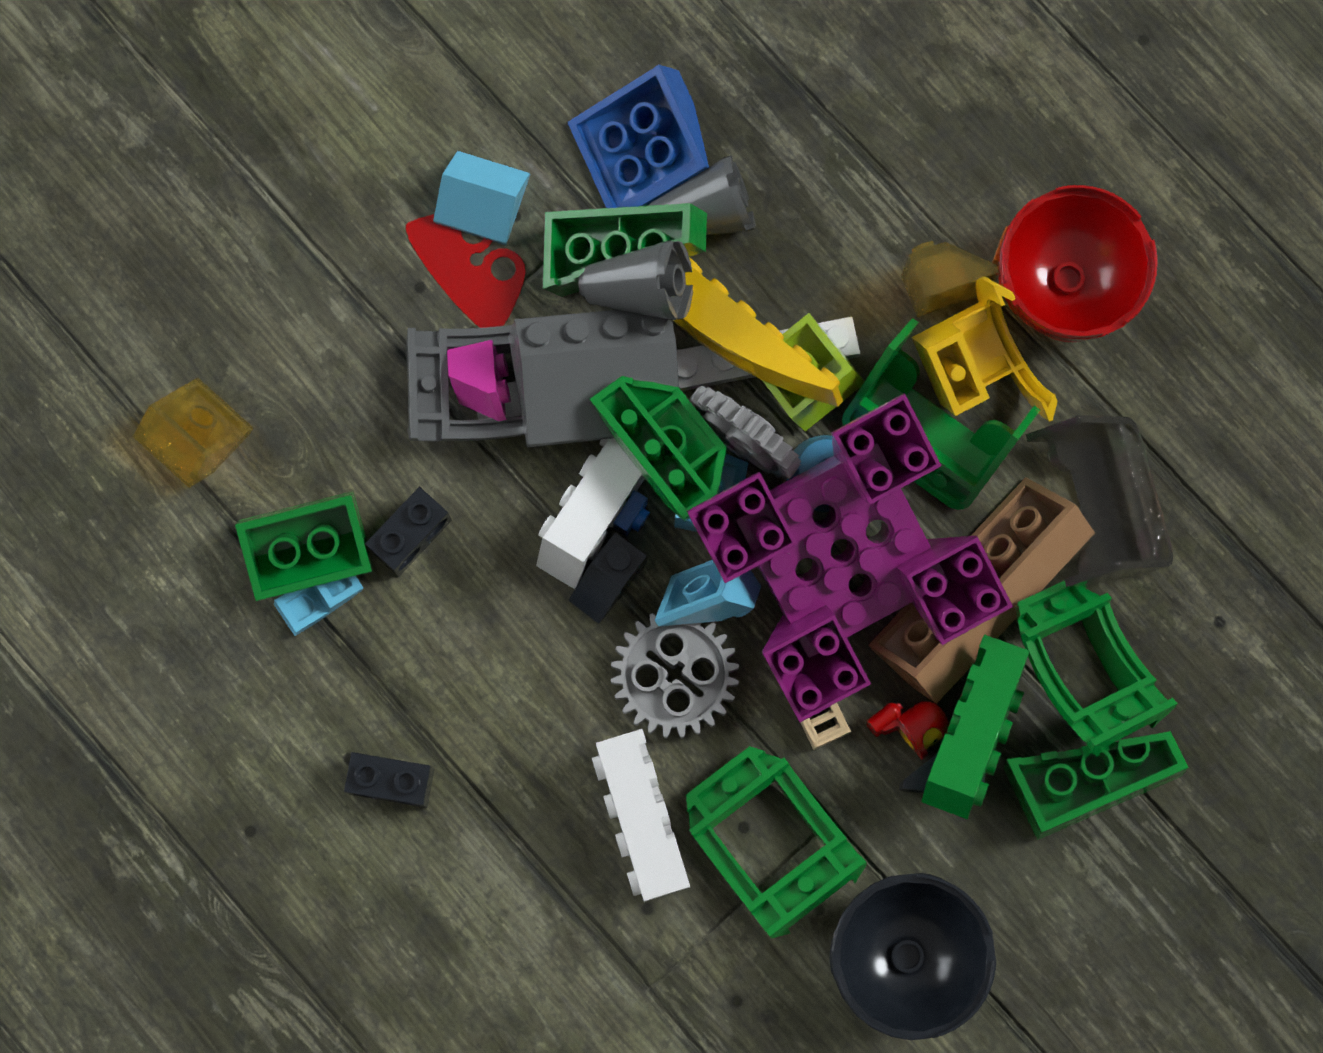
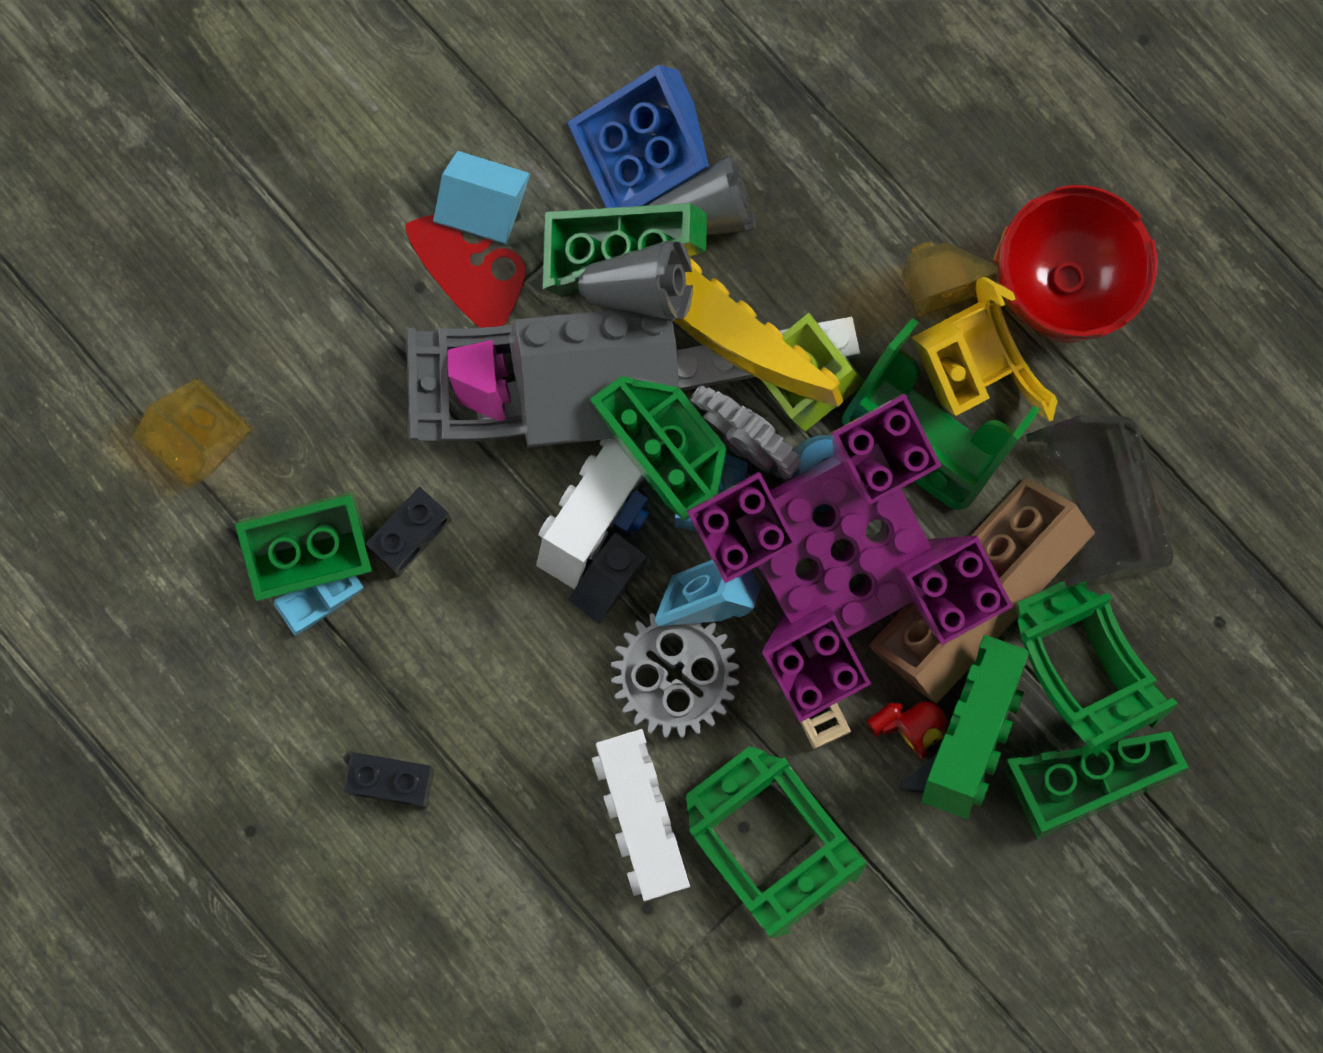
(913, 956): black rock -> none

